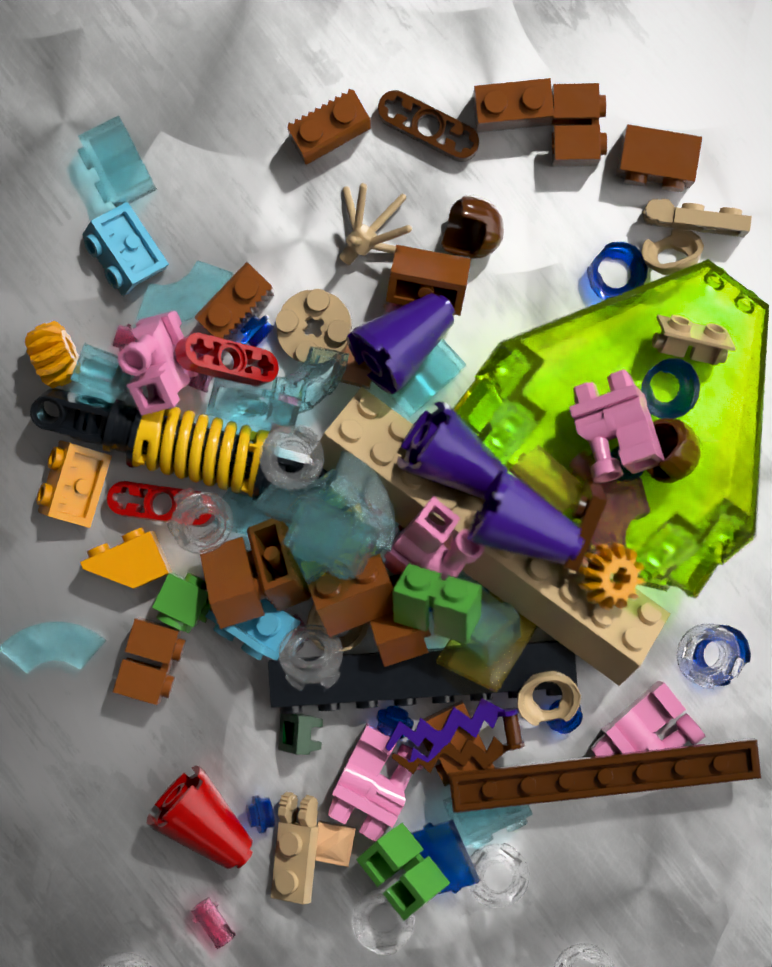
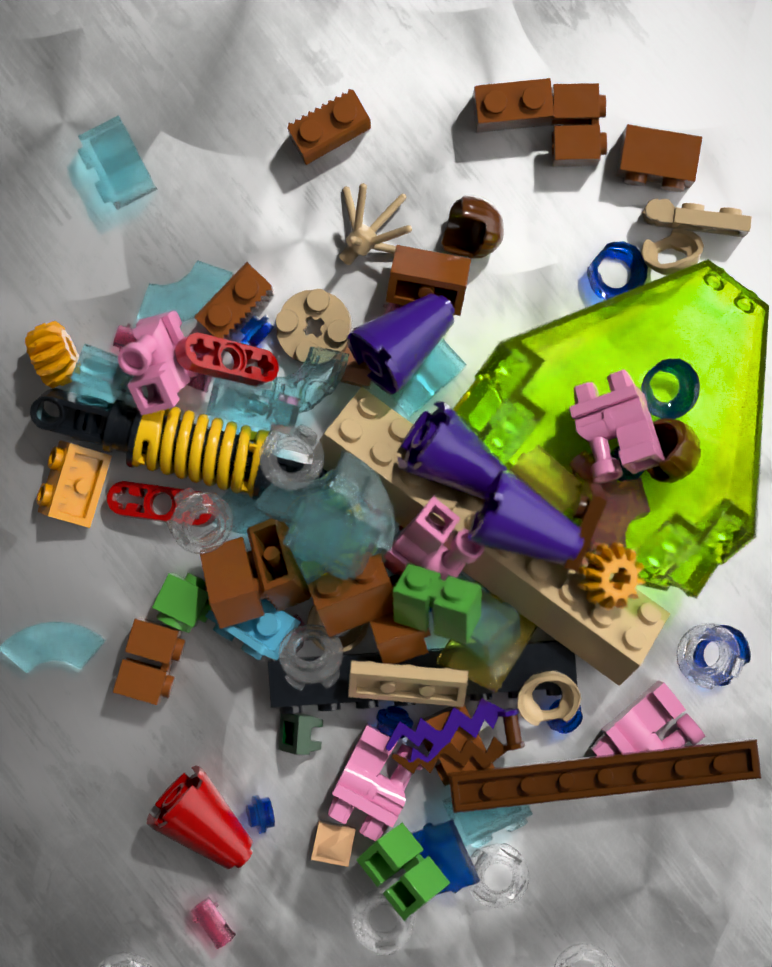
(123, 248): medium azure bracket -> none
(130, 563): light orange slope -> none
(295, 849): tan hinge -> none
(399, 121): reddish brown beam -> none
(408, 683): none -> tan plate
(708, 342): tan hinge -> none

